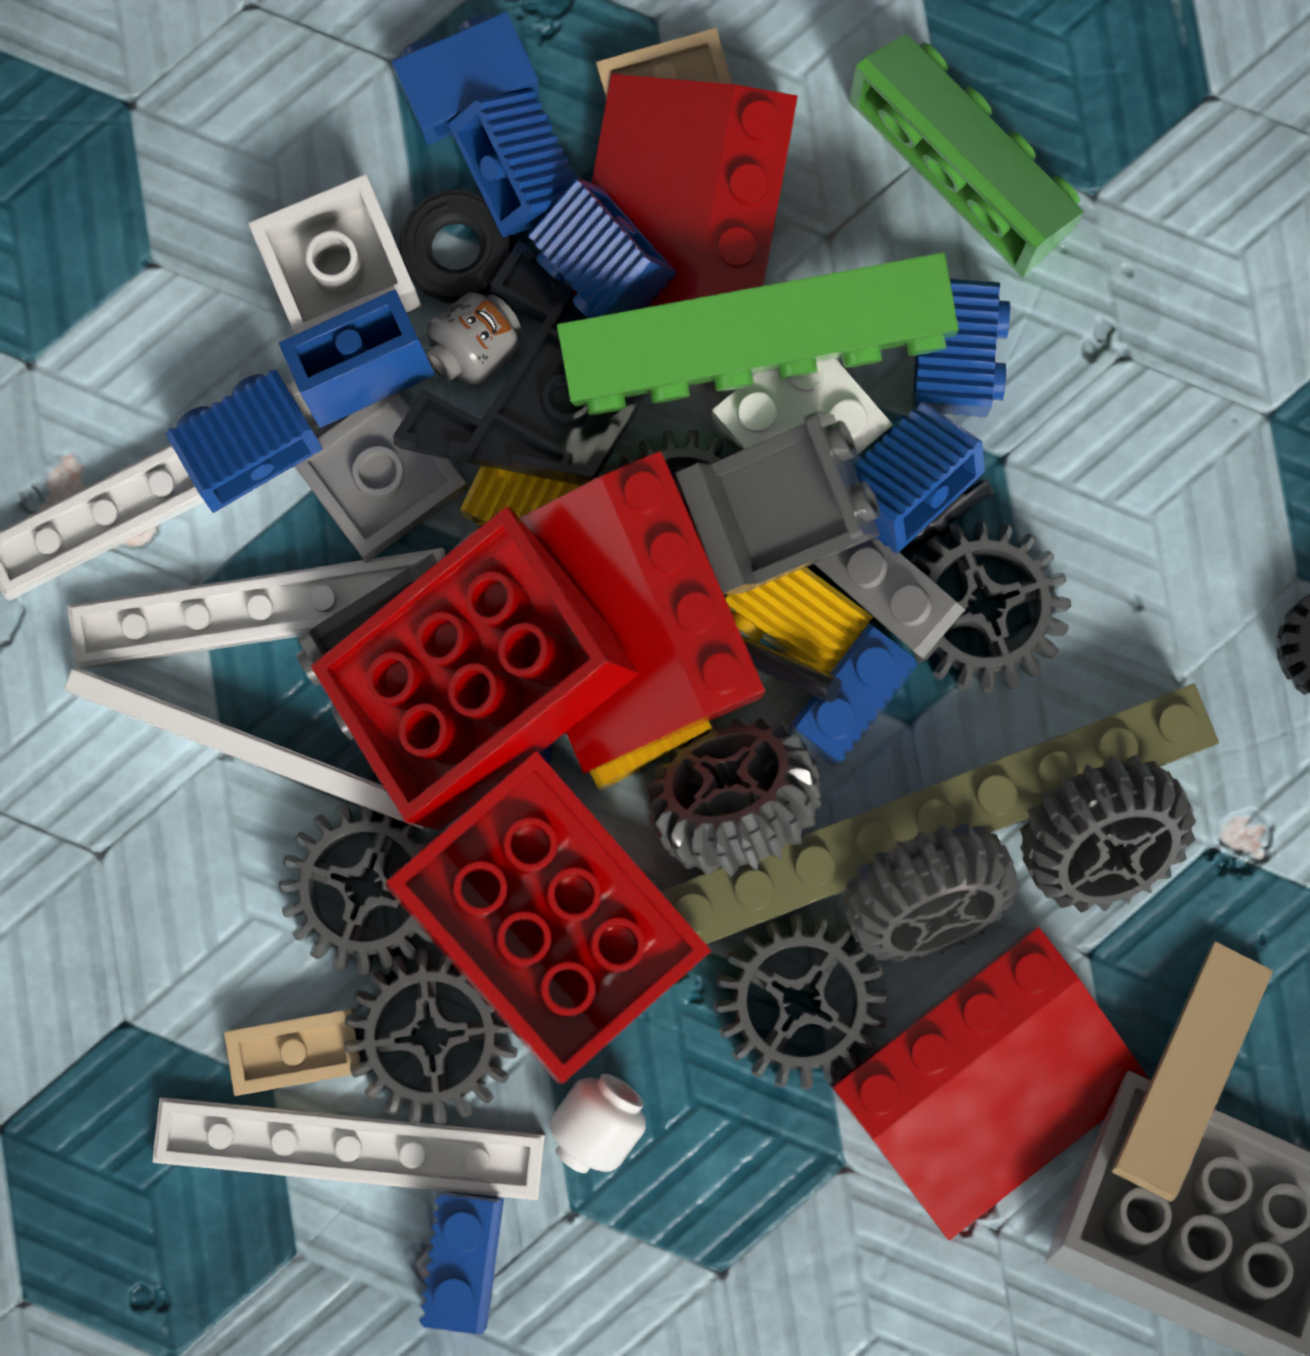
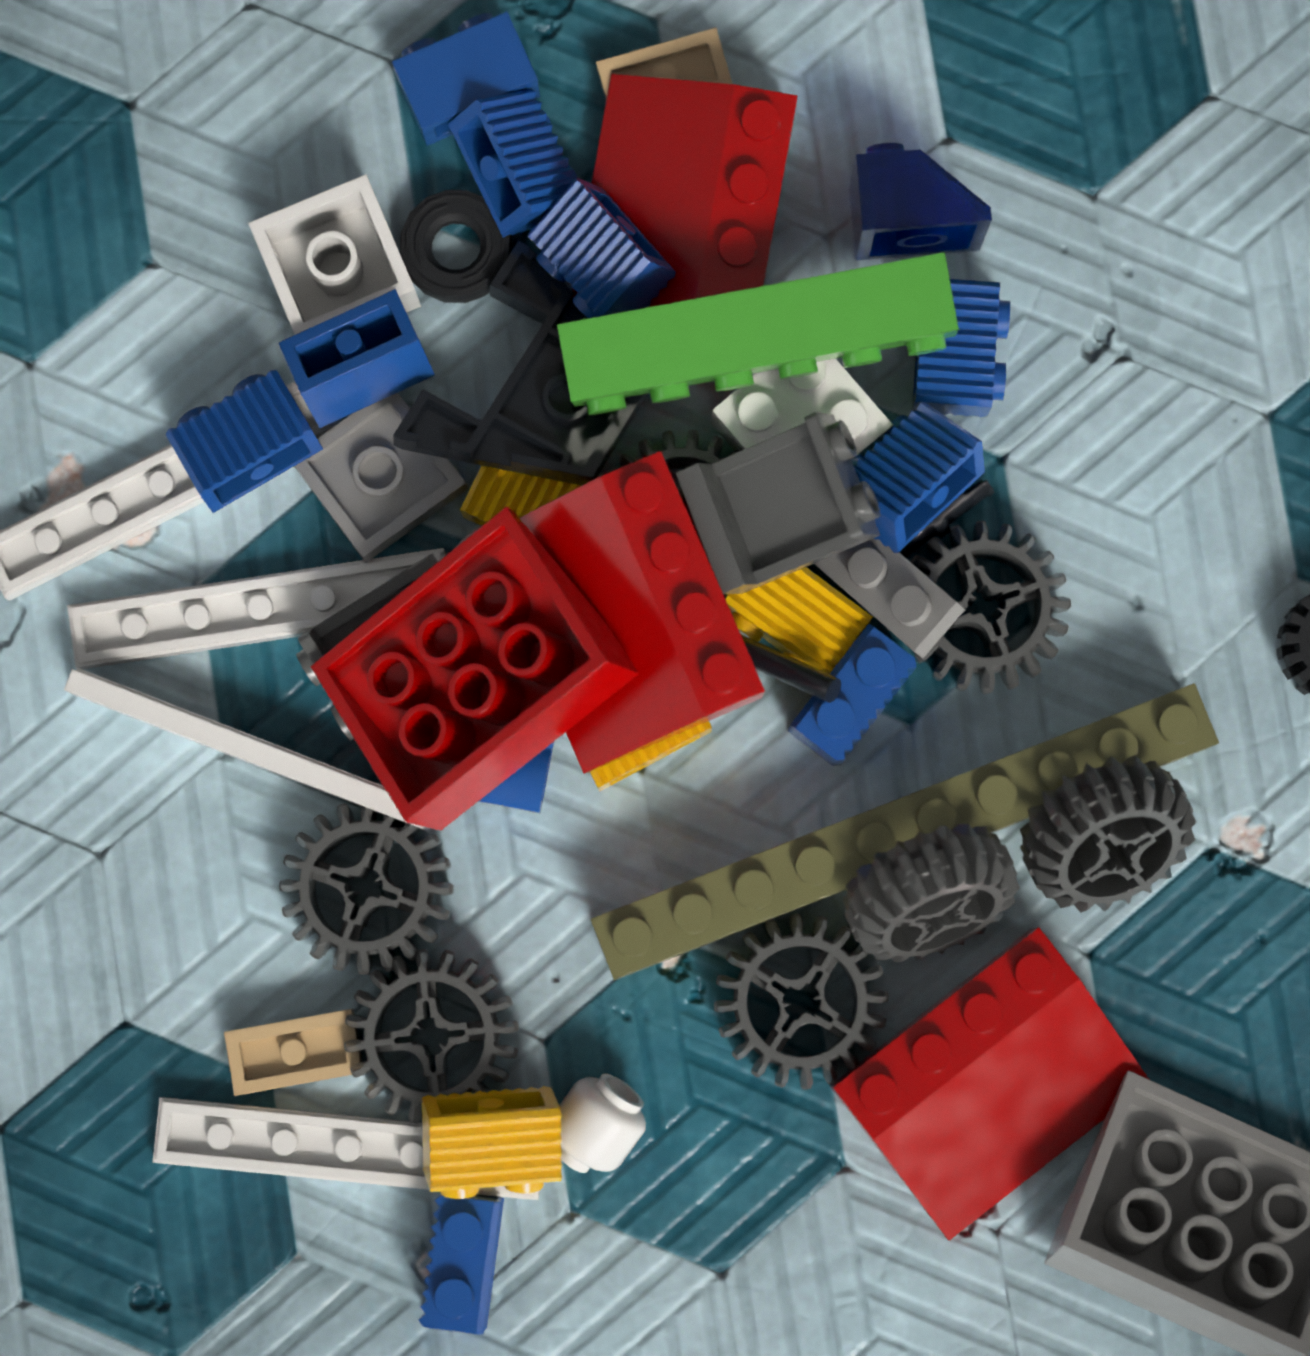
(473, 339): light grey head -> none
(491, 1141): none -> yellow brick
(547, 918): red slope -> none
(734, 796): dark grey gear -> none
(911, 206): none -> clear blue slope
(964, 152): bright green slope -> none
(1192, 1072): tan tile -> none

